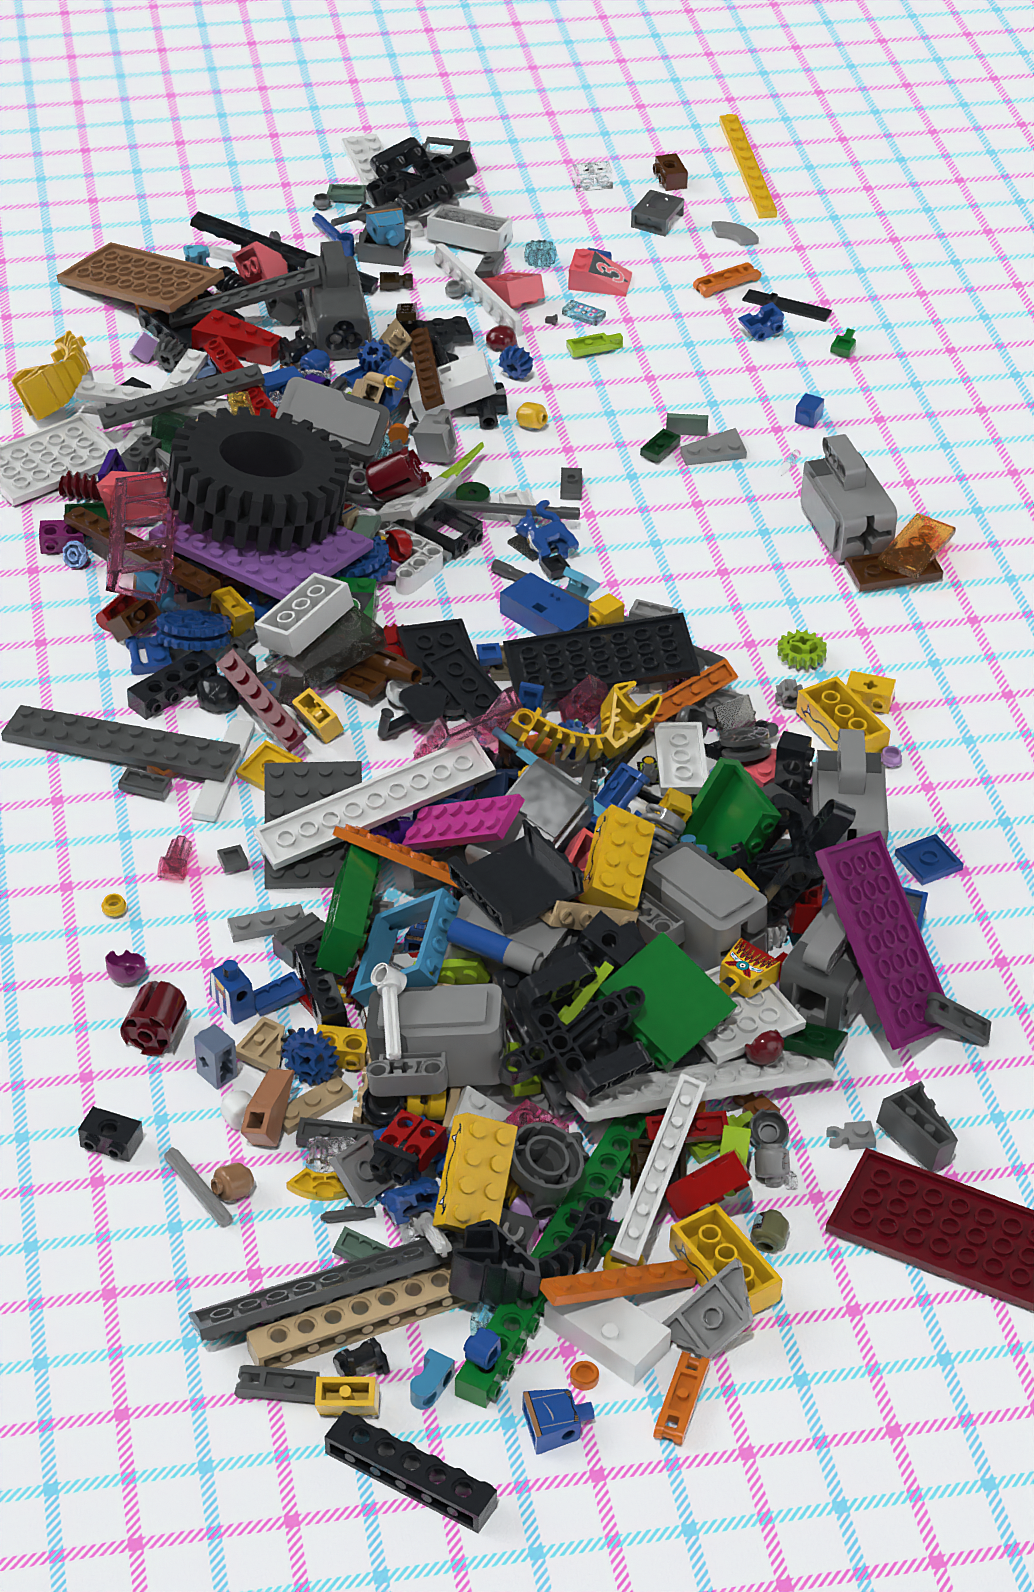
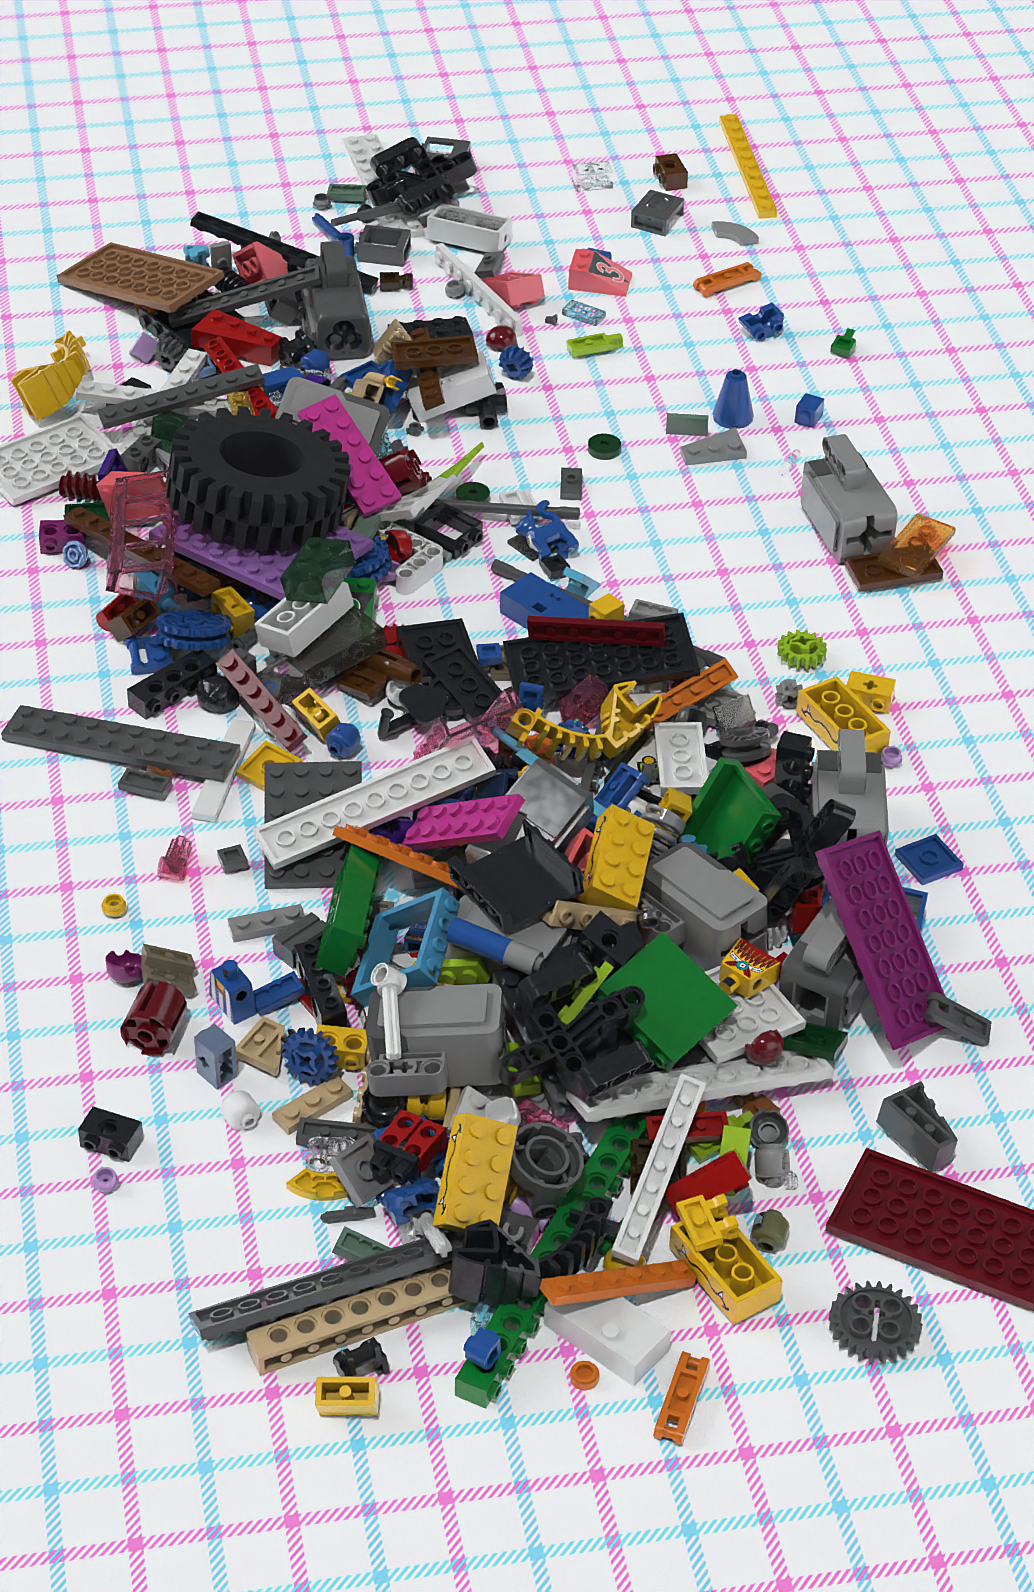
(105, 1179): none -> lavender plate
(169, 966): none -> dark tan slope
(198, 1187): light grey axle -> none
(221, 254): none -> light grey plate
(232, 1181): medium nougat head -> none
(267, 1108): nougat slope -> none
(276, 1383): dark grey plate -> none
(317, 570): none -> clear green brick
(343, 739): none -> blue head
(368, 480): none -> dark pink plate
(376, 348): blue gear -> none
(386, 226): dark azure torso -> none
(398, 431): orange tile -> none
(406, 312): dark brown plate -> none
(418, 1484): black brick -> none
(433, 1380): dark azure leg -> none
(434, 352): none -> reddish brown plate
(436, 437): light grey plate -> none
(503, 1110): none -> white hair
(532, 415): yellow head -> none
(540, 253): clear light blue gear -> none
(554, 1418): blue torso -> none
(596, 630): none -> dark red plate
(604, 446): none -> dark green piece
(649, 917): none -> flat silver plate
(660, 445): dark green plate -> none
(700, 1224): none -> yellow plate
(713, 1313): light grey wing -> none
(734, 402): none -> blue cone
(788, 305): black piece -> none
(853, 1322): none -> dark grey gear
(855, 1134): light grey plate -> none

